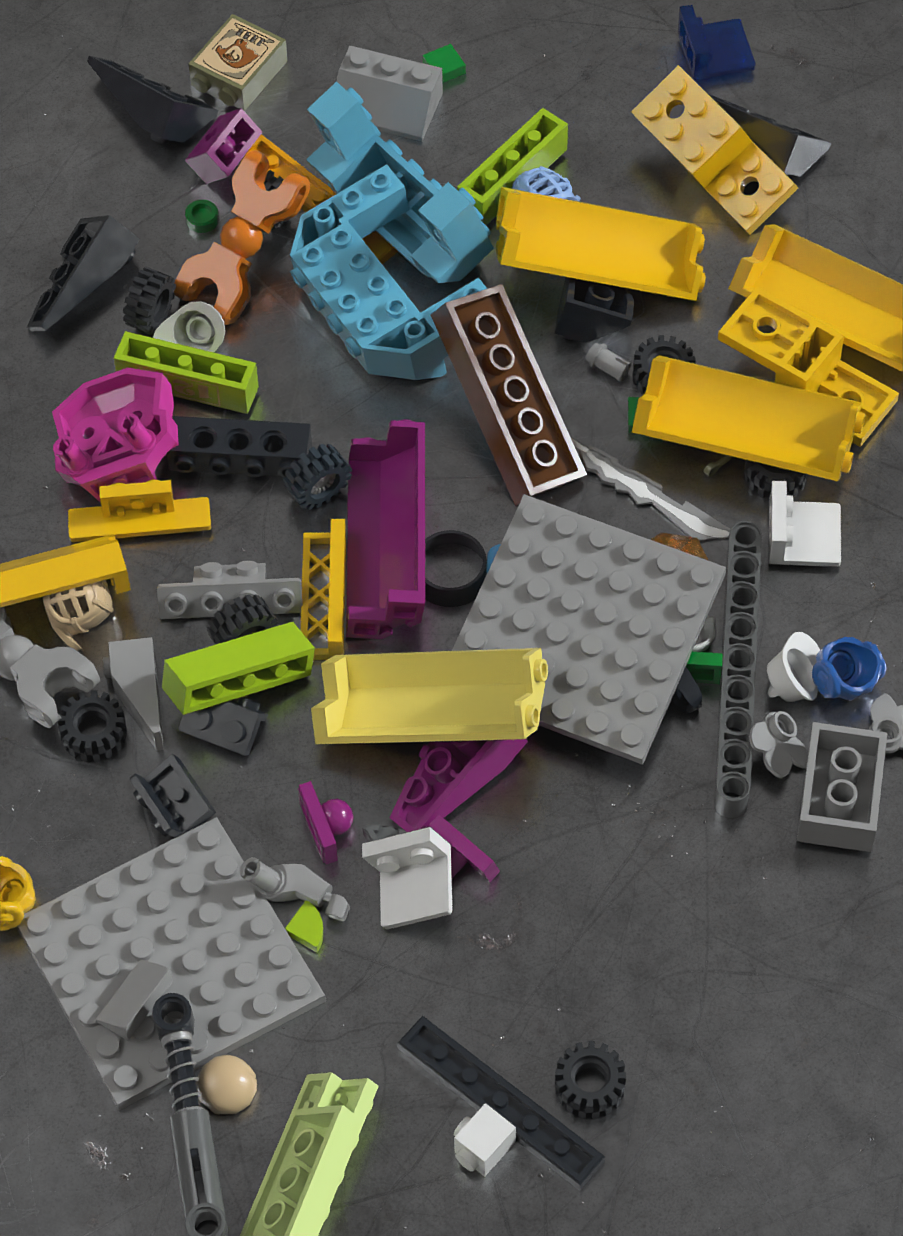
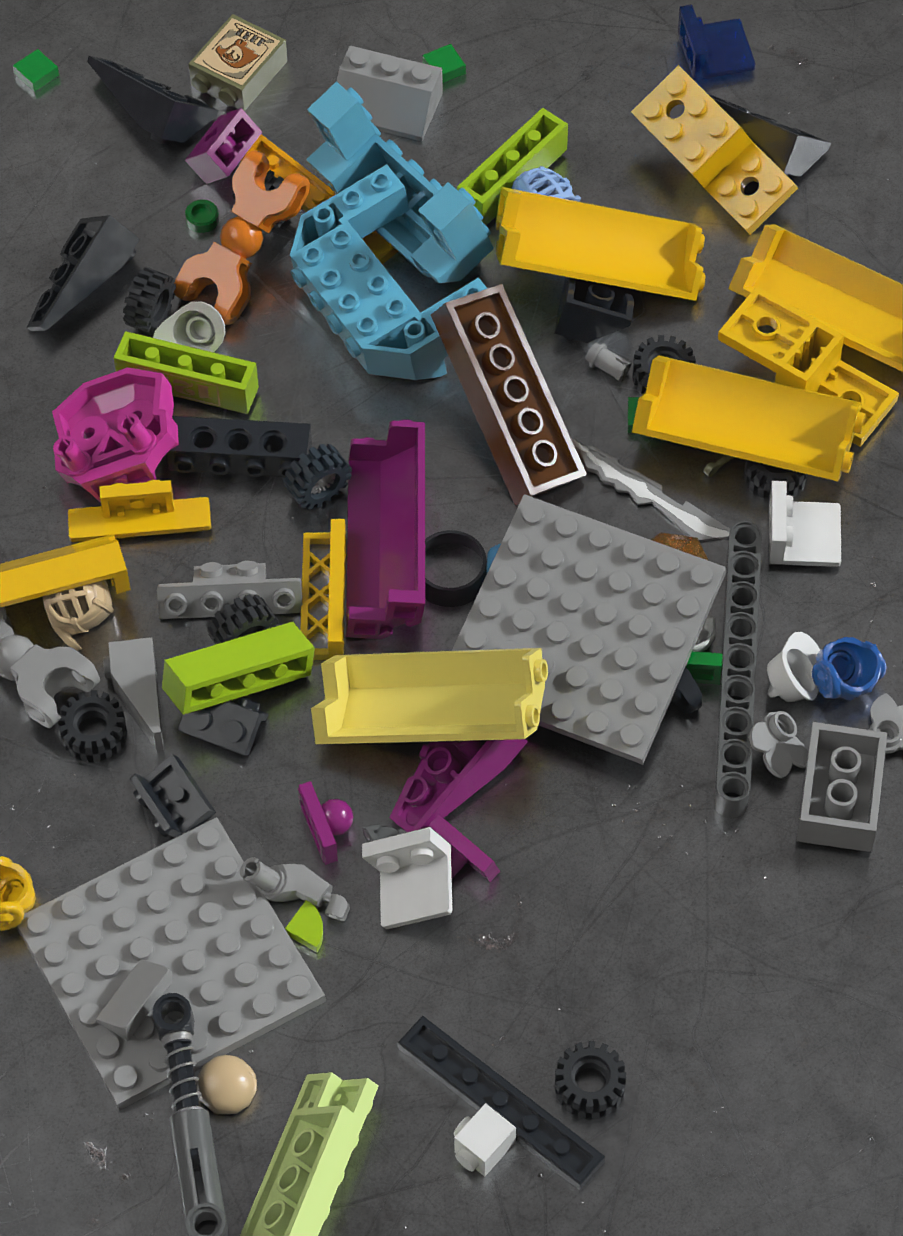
(35, 70): none -> green tile

